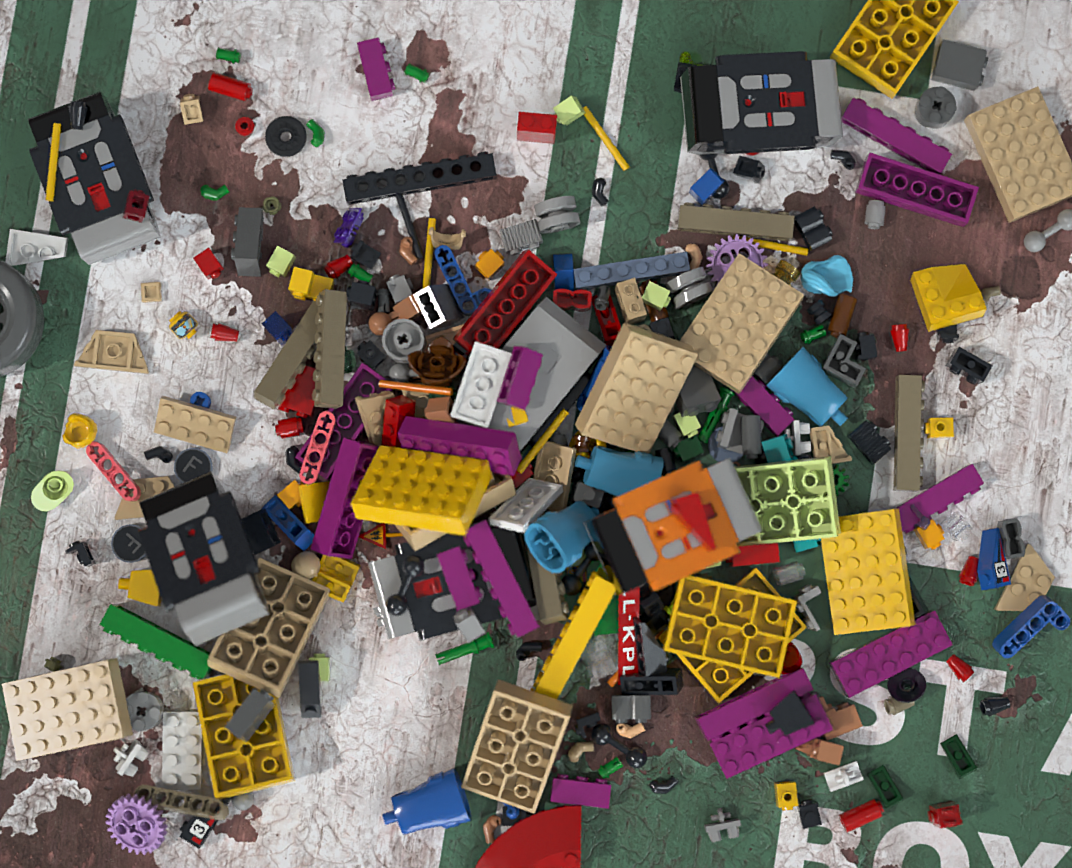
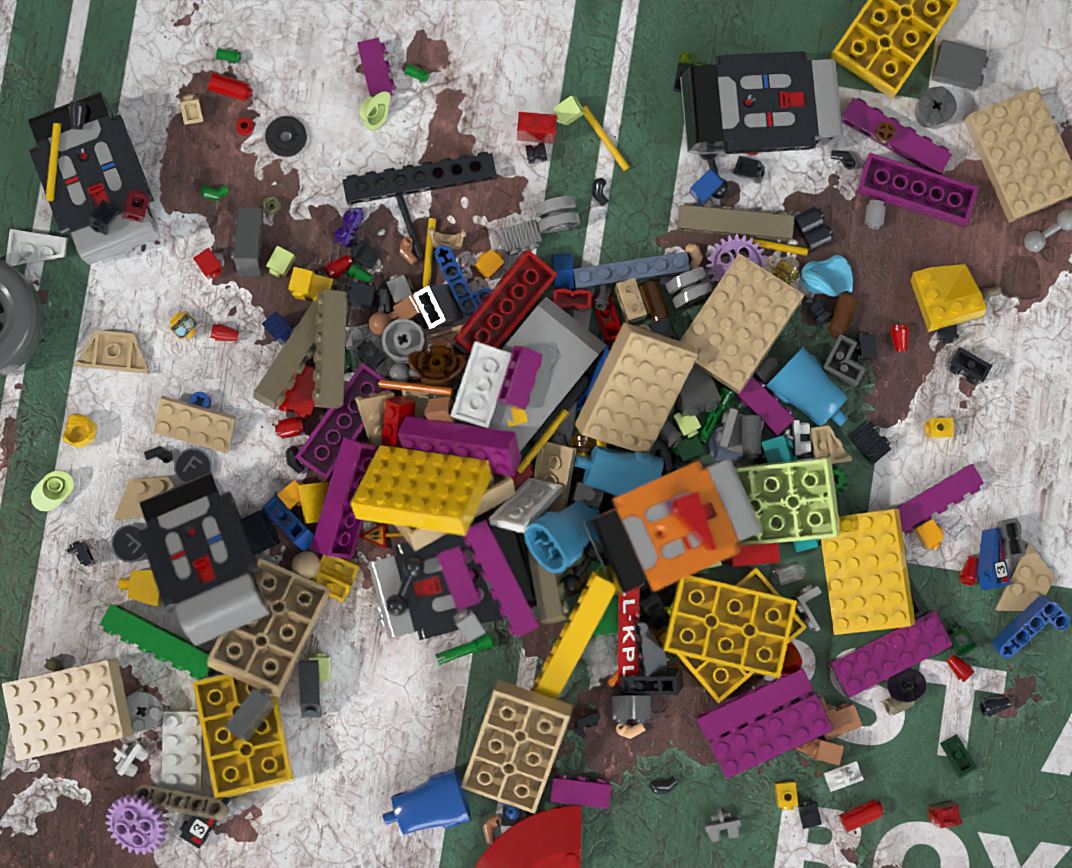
(103, 217): none -> black bracket
(115, 469): coral beam -> none
(151, 292): tan tile -> none
(315, 447): coral beam -> none
(318, 133): green arm -> none
(375, 110): none -> yellowish green piece
(526, 648): black arm -> none
(538, 153): none -> black wheel
(578, 748): tan arm -> none
(609, 768): green pin -> none
(635, 756): black piece -> none
(656, 296): yellowish green brick -> none
(789, 715): black torso -> none
(812, 334): green pin -> none
(885, 787): dark green slope -> none
(887, 129): none -> reddish brown wheel
(908, 433): dark tan brick -> none
(924, 521): clear purple hand -> none
(961, 640): none -> dark green window

